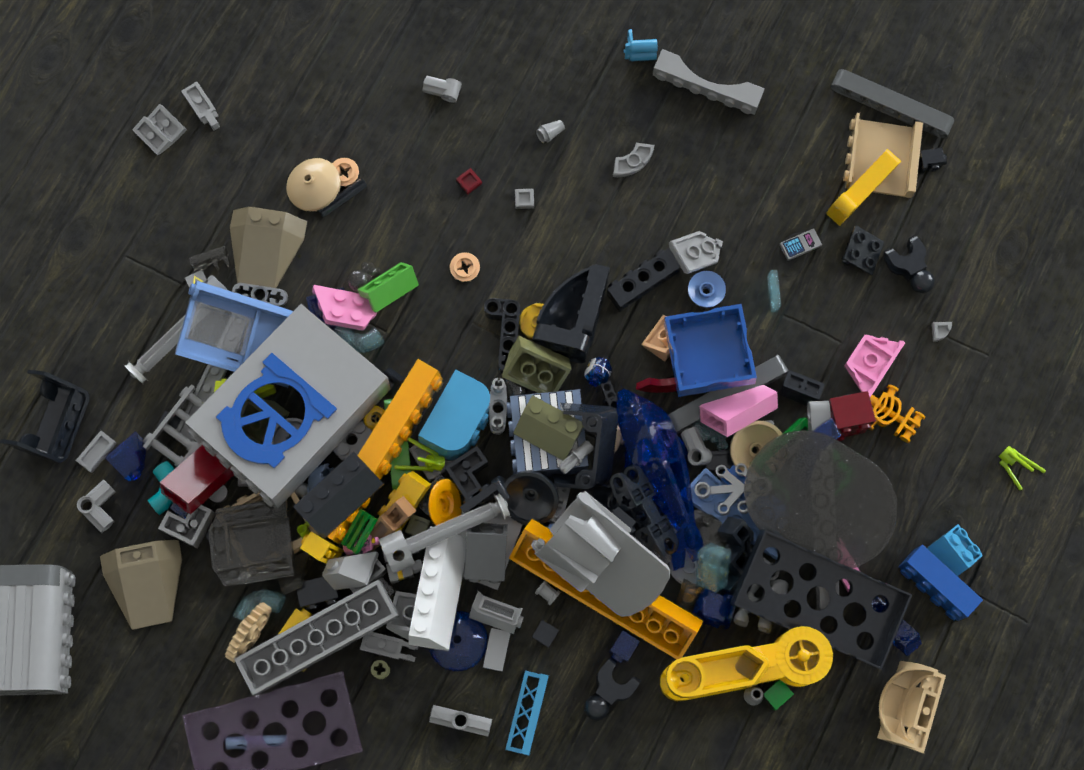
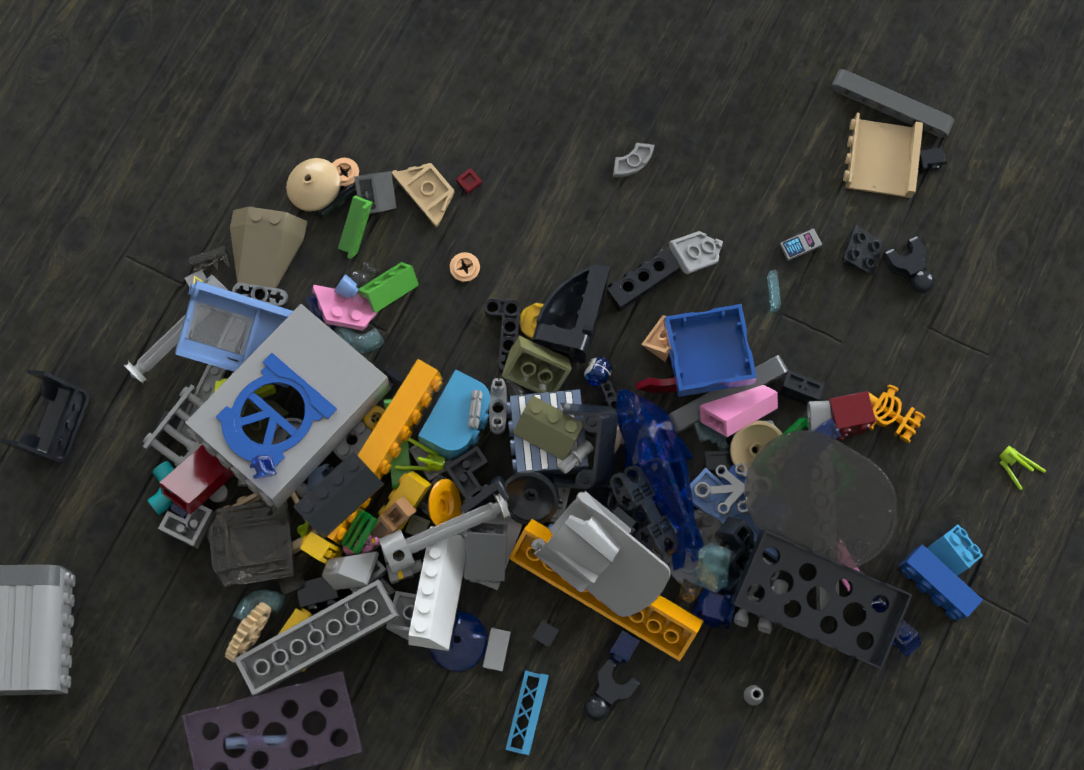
(96, 451): light grey tile -> none
(96, 514): light grey piece -> none
(129, 457): clear blue slope -> none
(144, 581): dark tan wedge -> none
(159, 129): light grey slope -> none
(201, 105): light grey hinge -> none
(263, 466): none -> clear blue tile
(346, 287): none -> medium blue hat
(355, 226): none -> bright green panel
(376, 664): olive bush -> none
(377, 189): none -> dark grey slope
(386, 646): light grey hinge -> none
(426, 189): none -> tan wing
(446, 89): light grey piece -> none
(474, 723): light grey piece -> none
(475, 409): none -> light grey axle
(496, 613): light grey window -> none
(524, 198): light grey tile -> none
(547, 592): light grey bush -> none
(549, 131): light grey cone -> none
(640, 49): dark azure piece -> none
(695, 446): light grey piece -> none
(710, 281): medium blue dish -> none
(742, 96): light grey arch -> none
(778, 694): green panel -> none
(794, 658): yellow arm -> none
(863, 187): yellow beam -> none
(871, 361): bright pink wing -> none
(910, 706): tan piece -> none
(940, 330): light grey tile -> none

